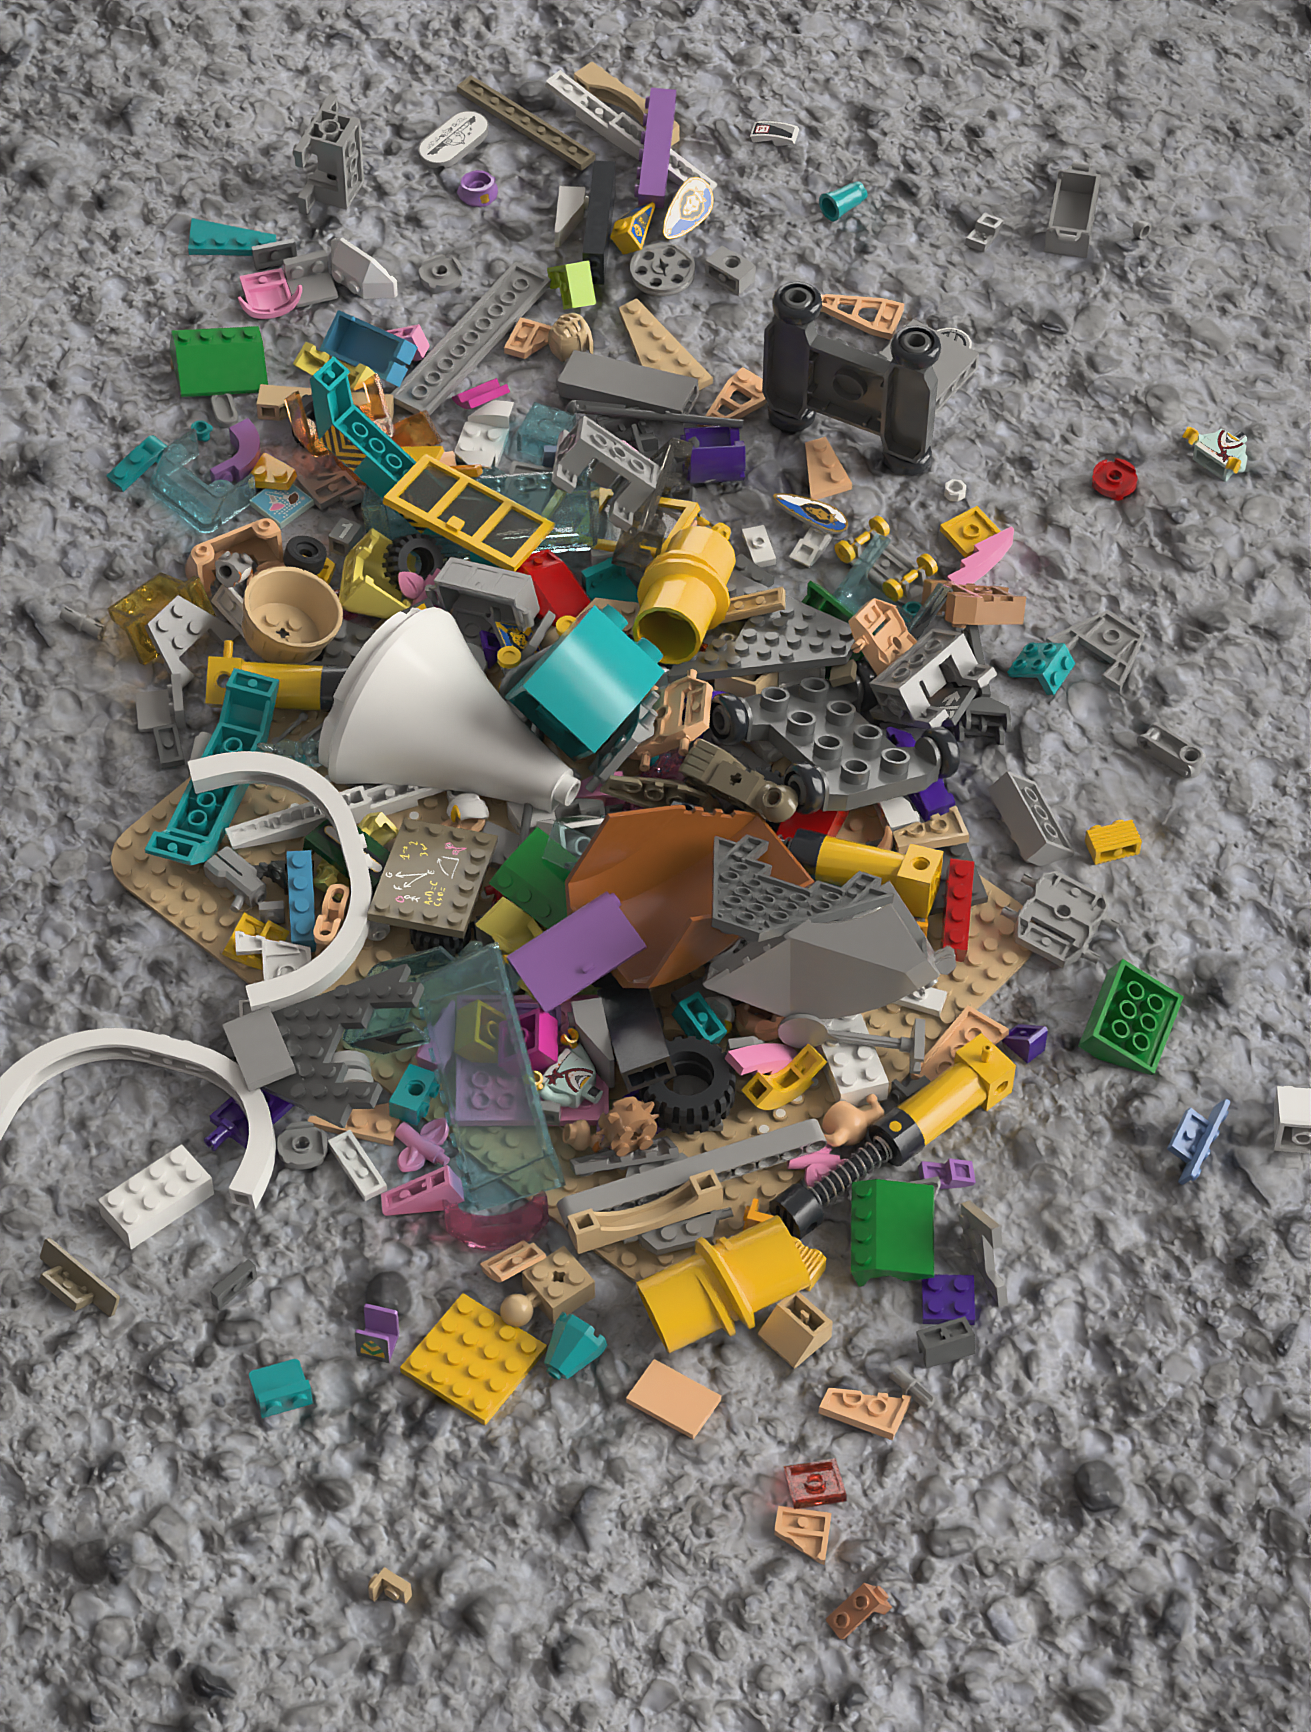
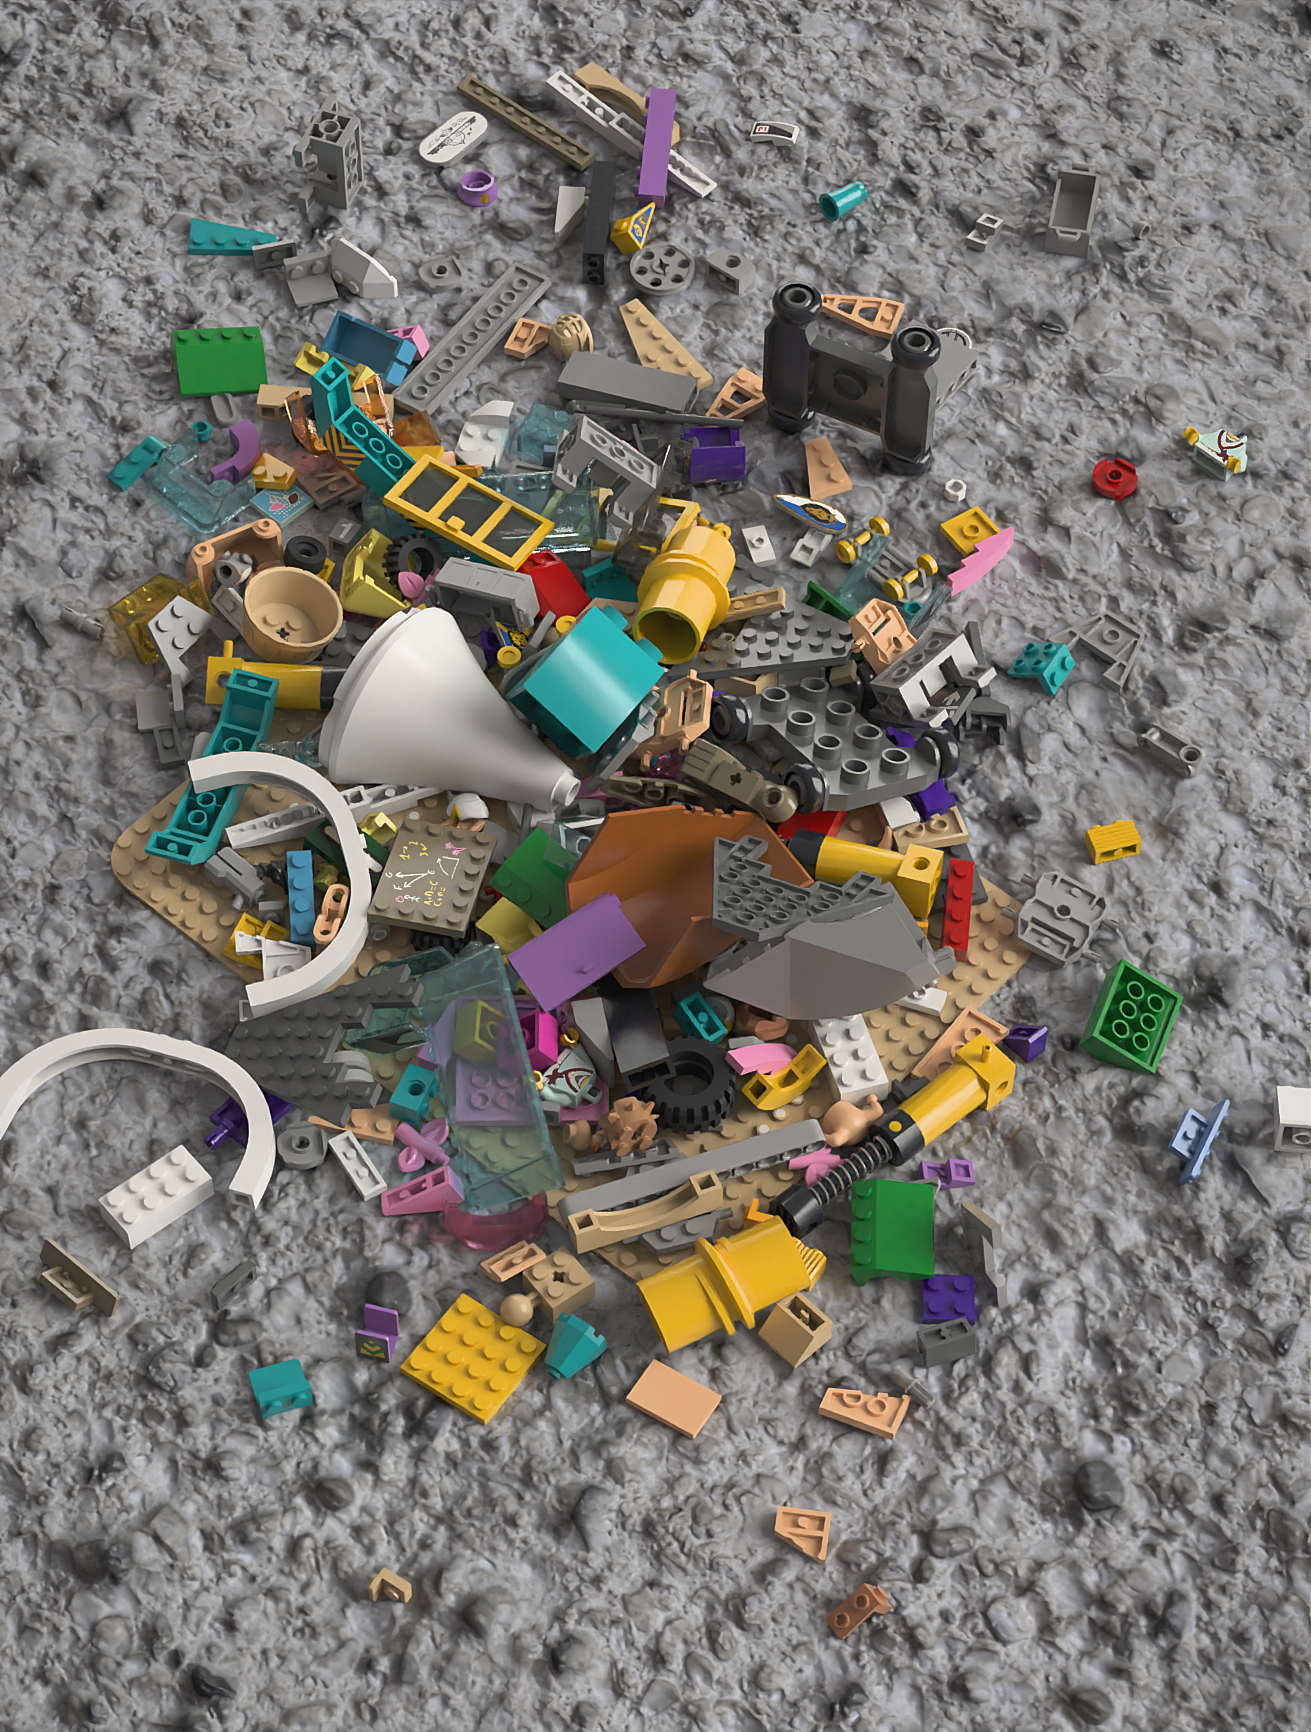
(259, 1048): light grey tile -> none
(267, 294): bright pink piece -> none
(303, 716): light grey hinge -> none
(480, 394): dark pink slope -> none
(574, 284): panel -> none
(688, 208): shield -> none
(807, 1029): light grey piece -> none
(815, 1483): clear red tile -> none
(978, 604): medium nougat wedge -> none
(1029, 820): light grey slope -> none

